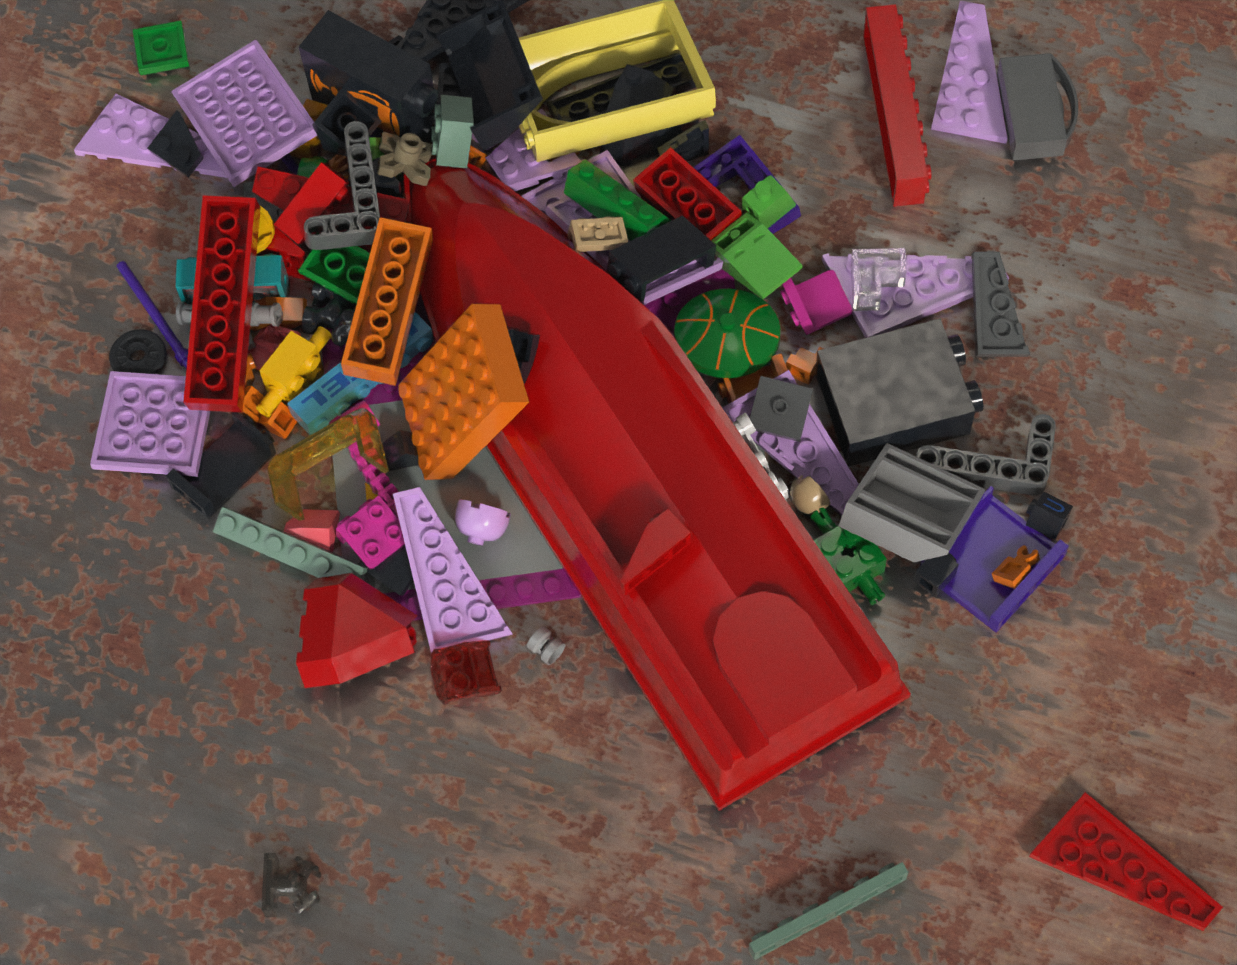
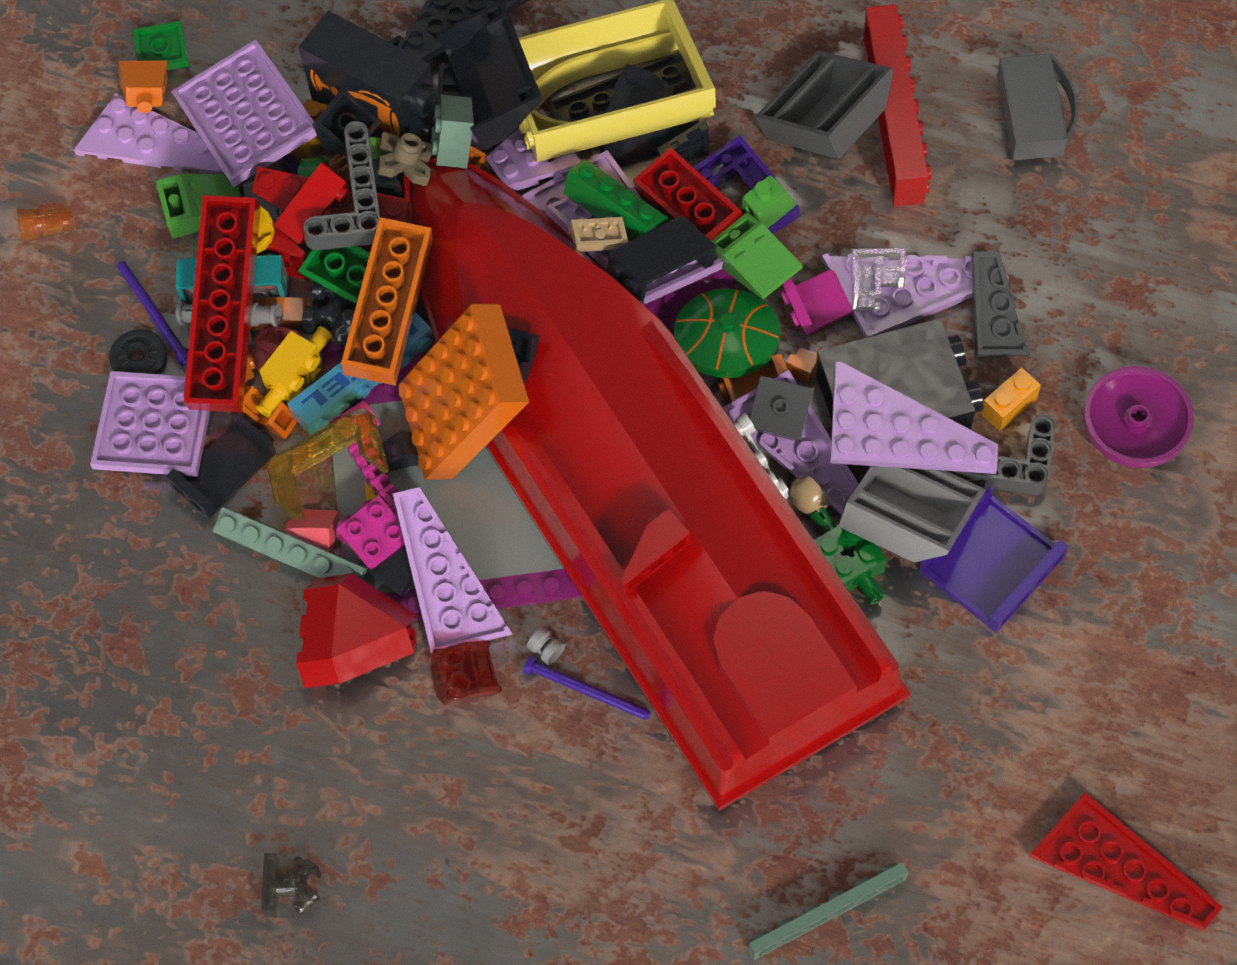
(44, 222): none -> clear orange plant
(143, 83): none -> orange torso
(177, 146): black wing -> none
(183, 195): none -> bright green slope
(480, 521): lavender cylinder -> none
(533, 666): none -> dark purple bar
(827, 104): none -> dark grey slope
(891, 430): none -> lavender wing
(936, 573): black brick -> none
(969, 88): lavender wing -> none
(1010, 399): none -> light orange brick
(1014, 570): orange plate -> none
(1048, 515): black brick -> none
(1138, 416): none -> magenta dish

